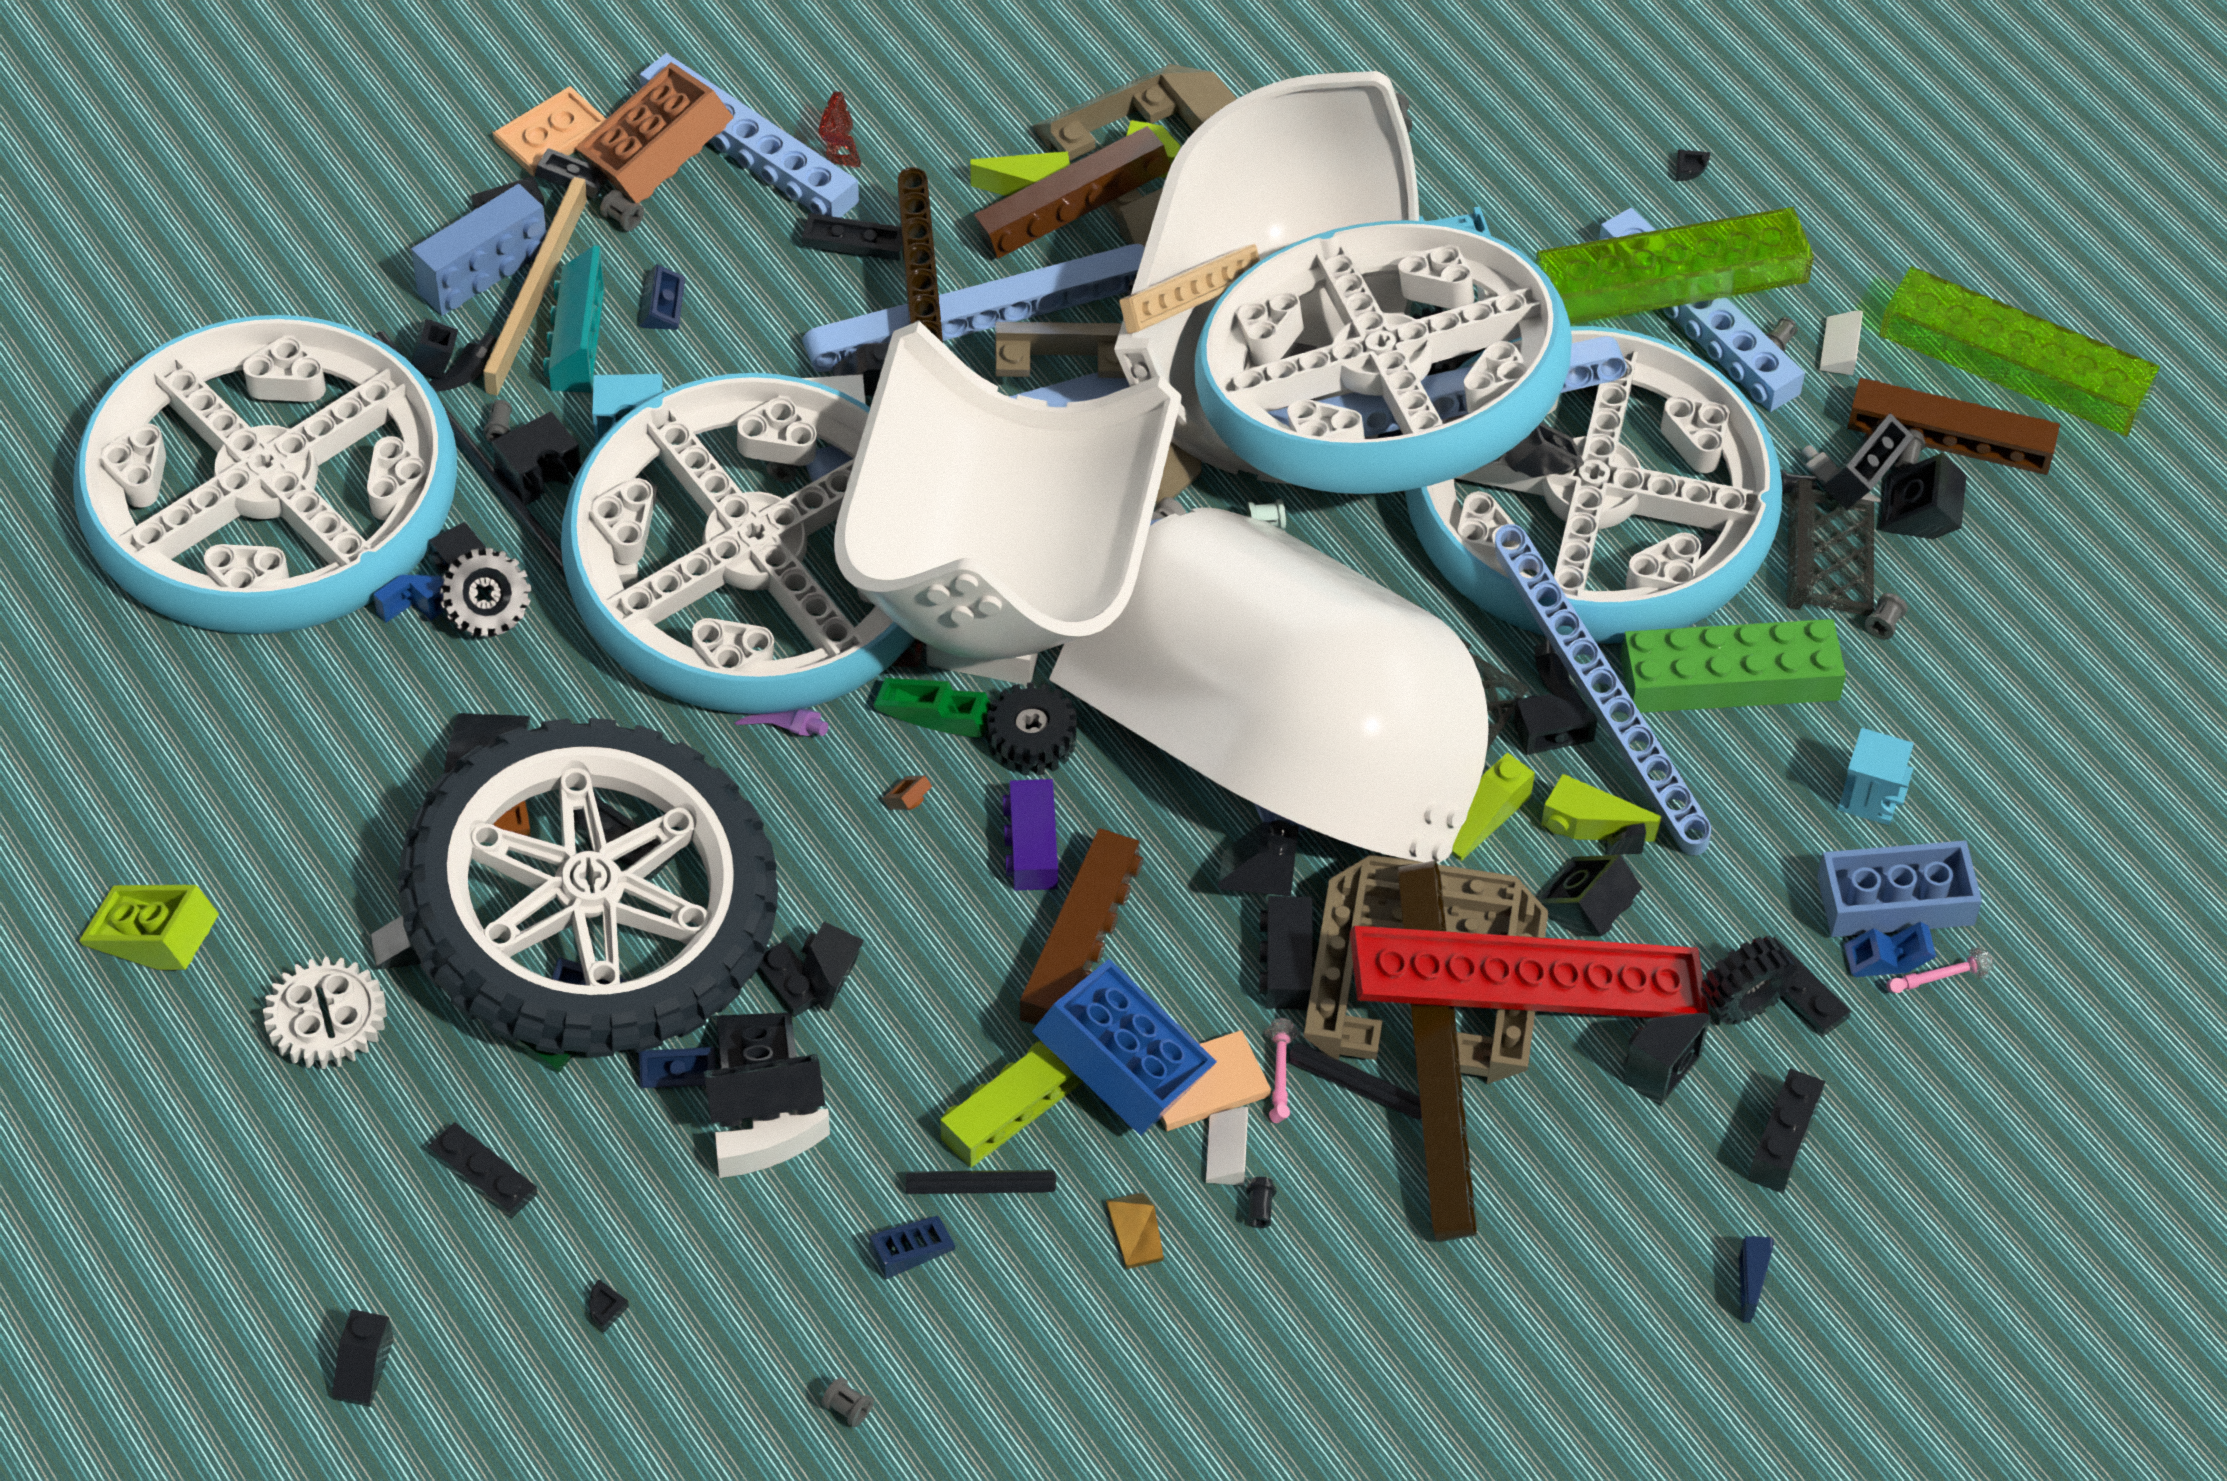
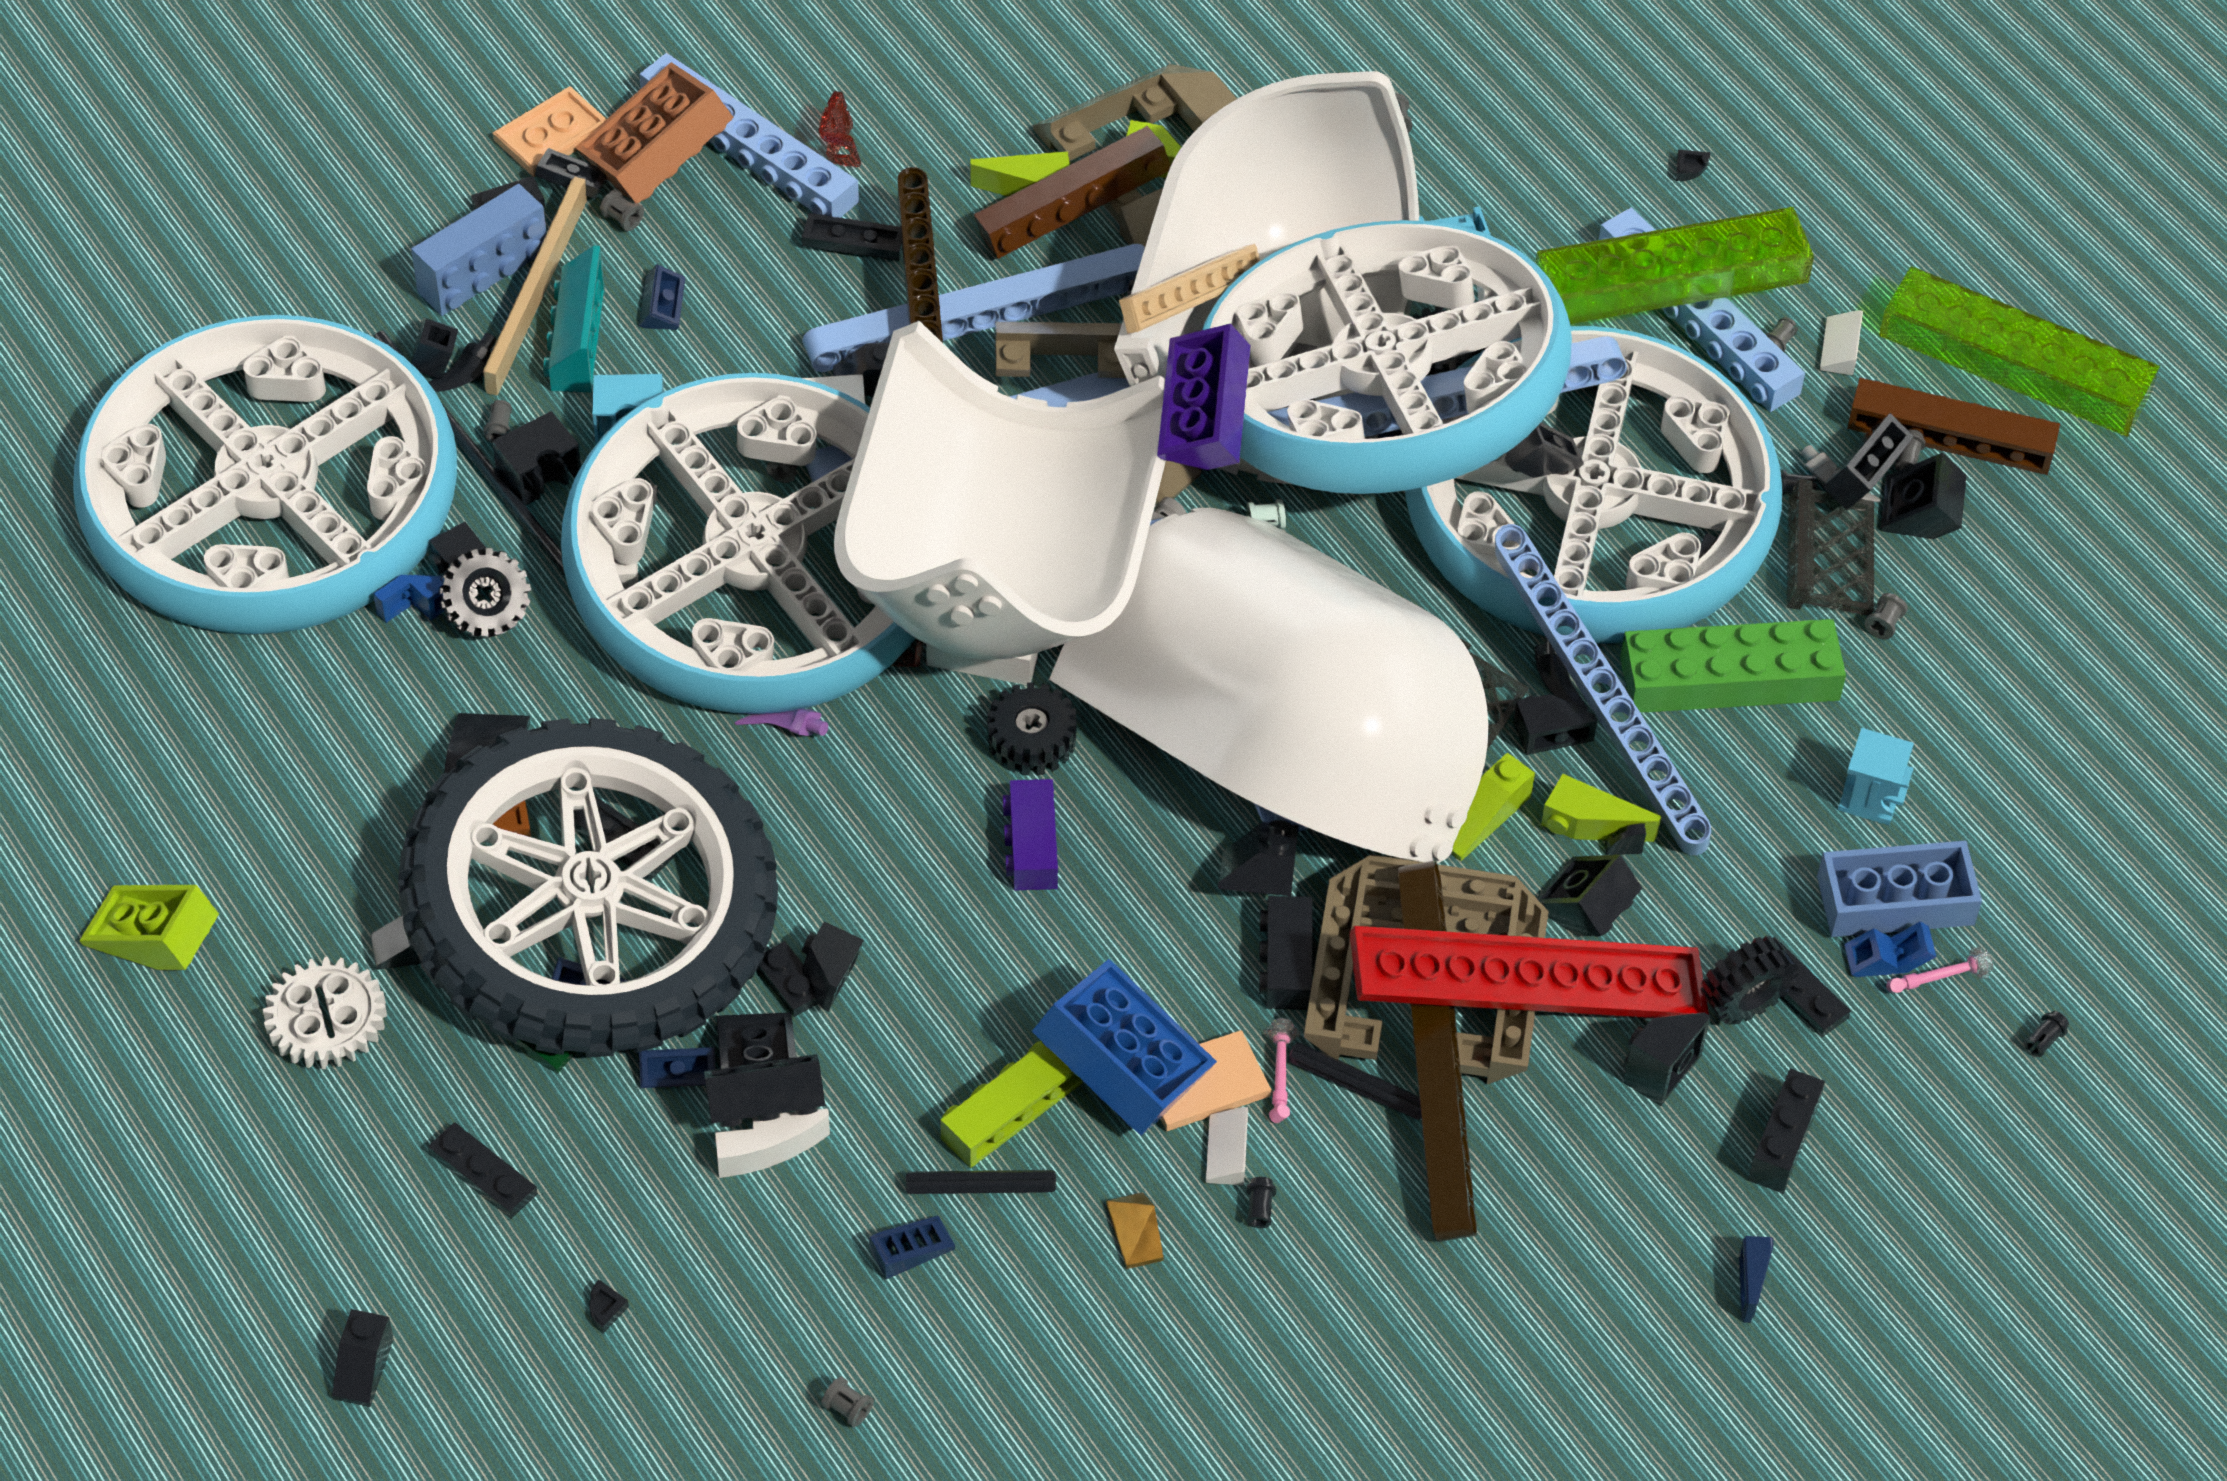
(907, 793): dark orange plate -> none
(934, 706): green slope -> none
(1083, 922): reddish brown brick -> none
(1204, 398): none -> dark purple slope
(2051, 1027): none -> black pin

